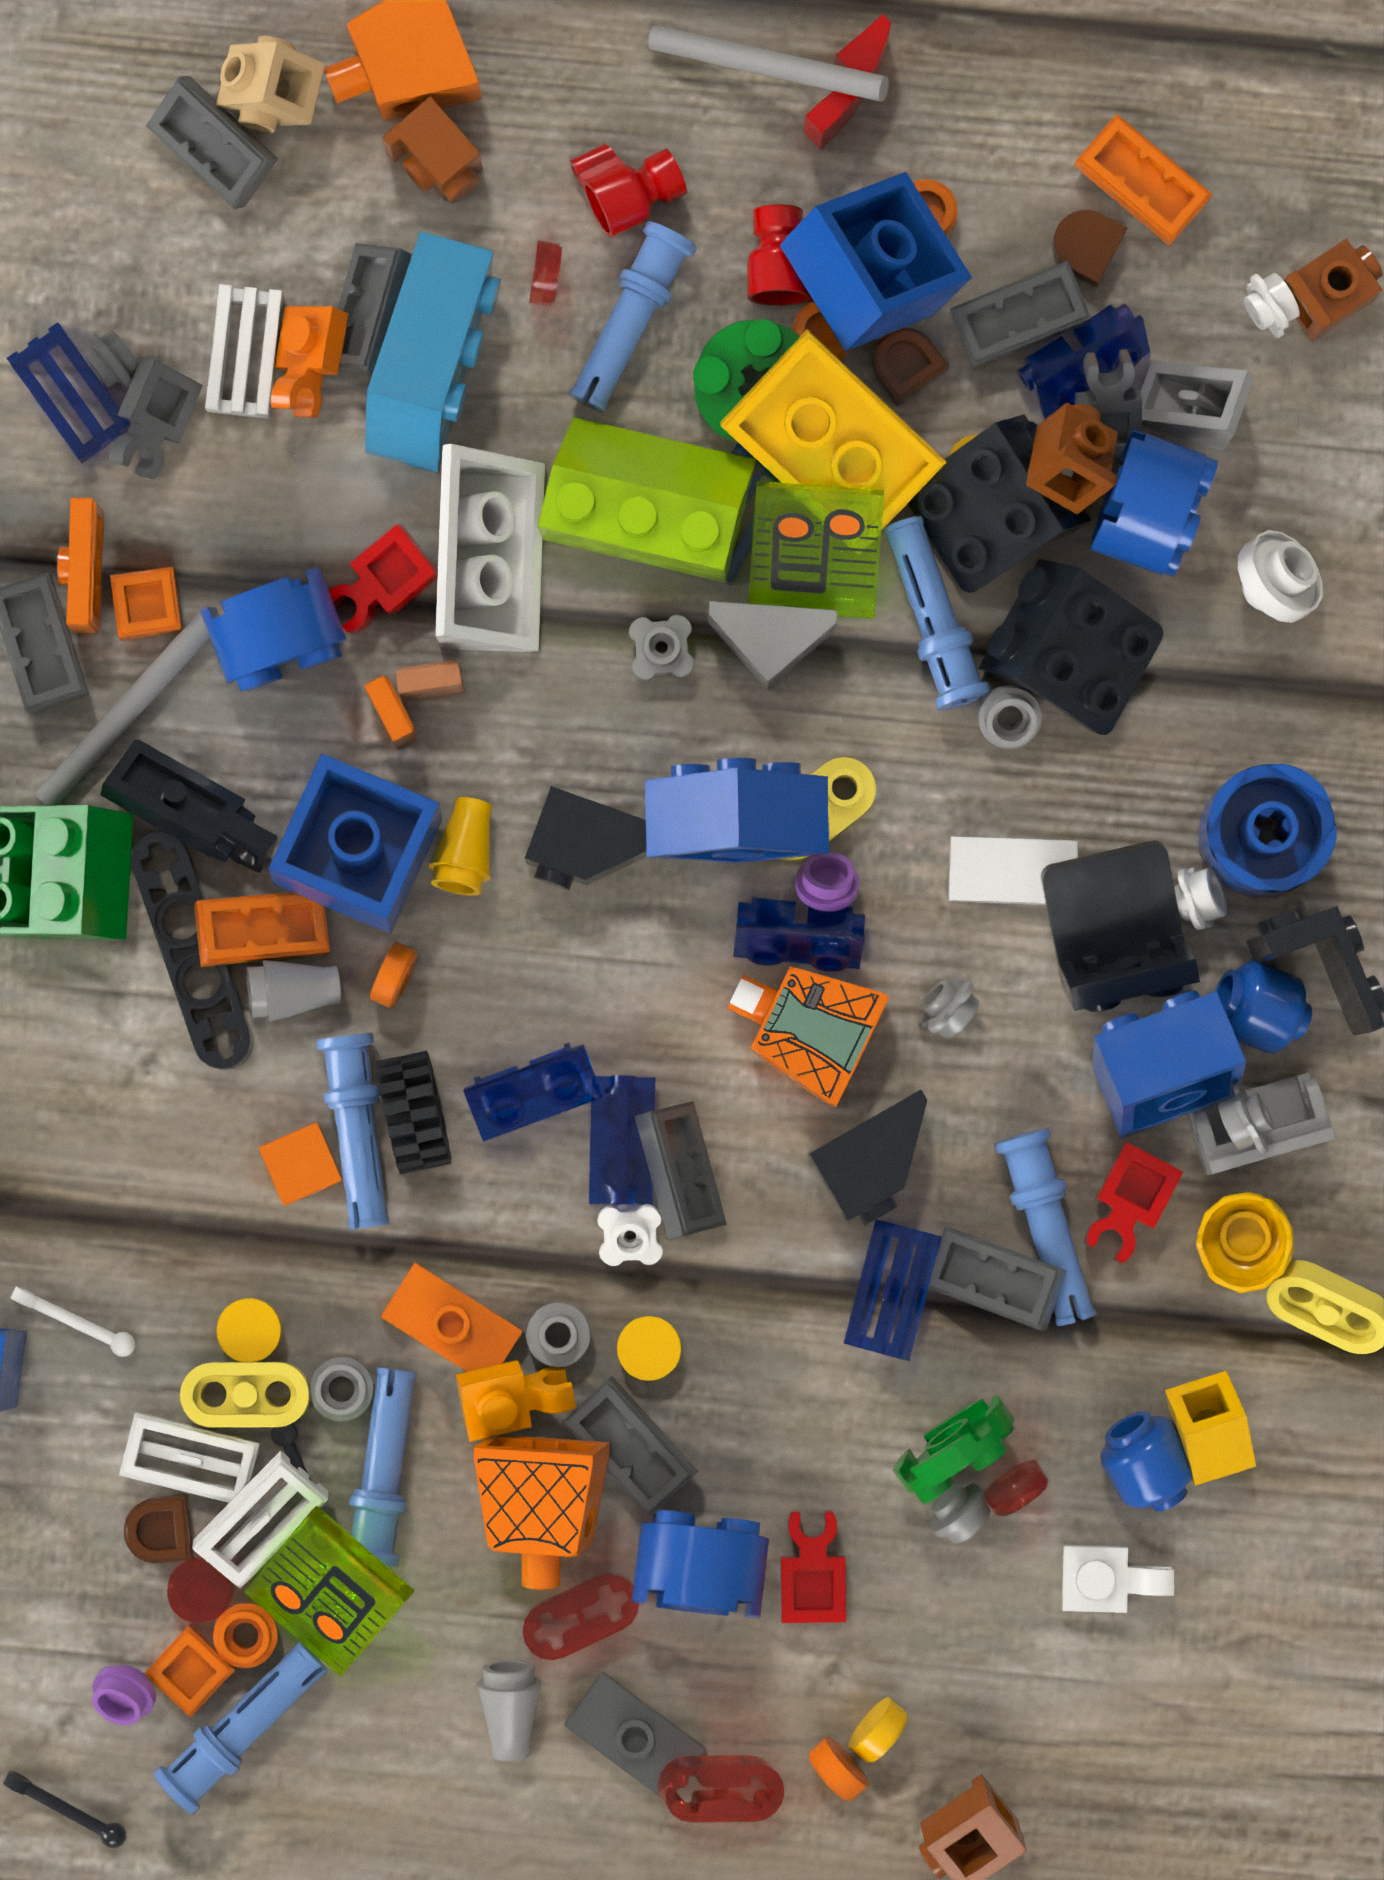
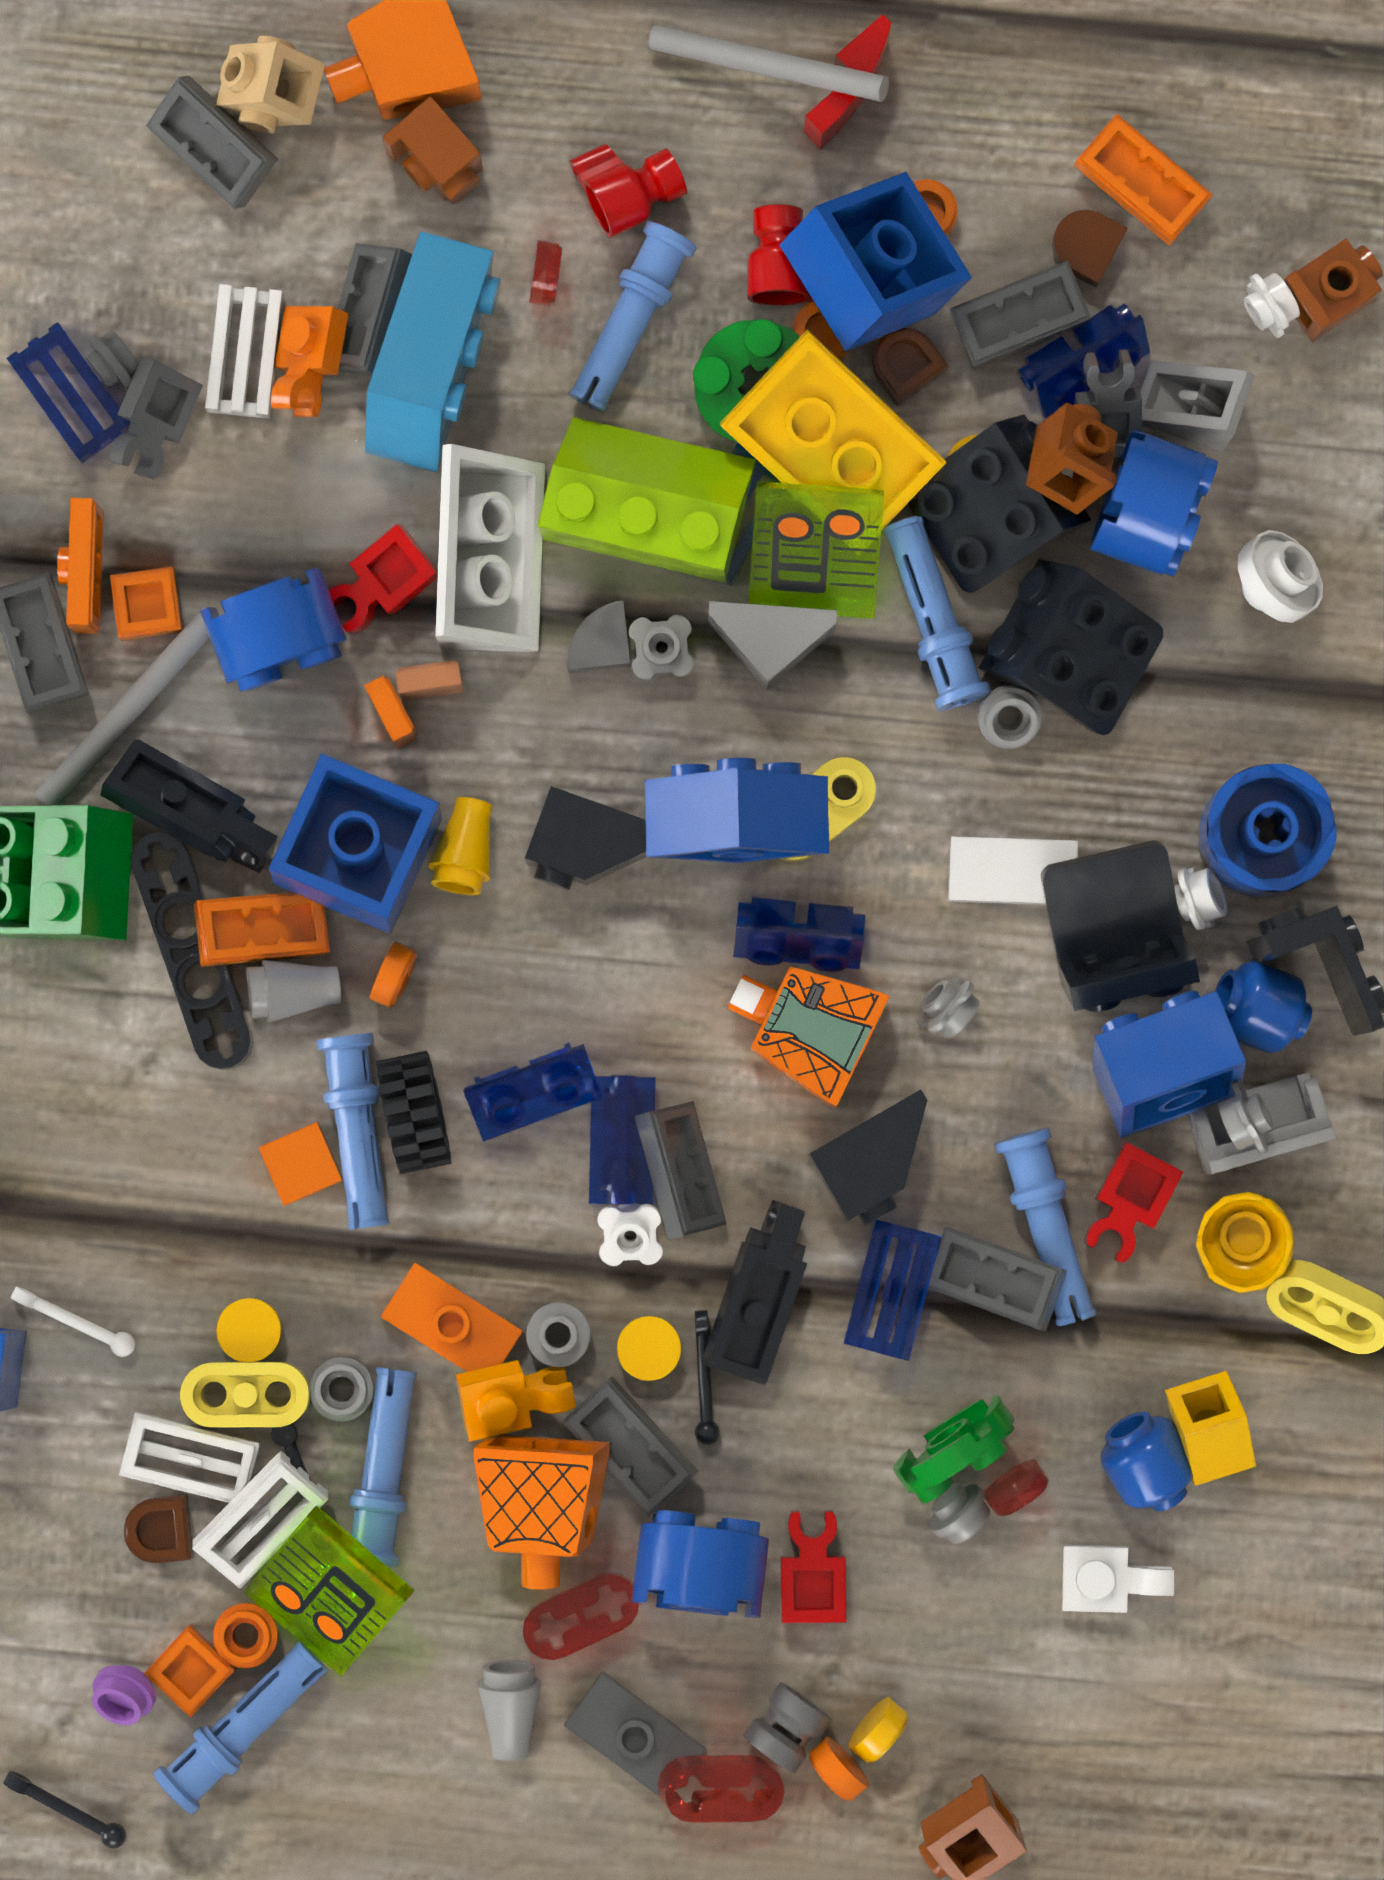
(199, 1591): clear red tile -> none
(600, 641): none -> flat silver tile
(707, 1430): none -> black hinge
(759, 1297): none -> black hinge
(797, 1716): none -> flat silver wheel
(827, 882): medium lavender plate -> none

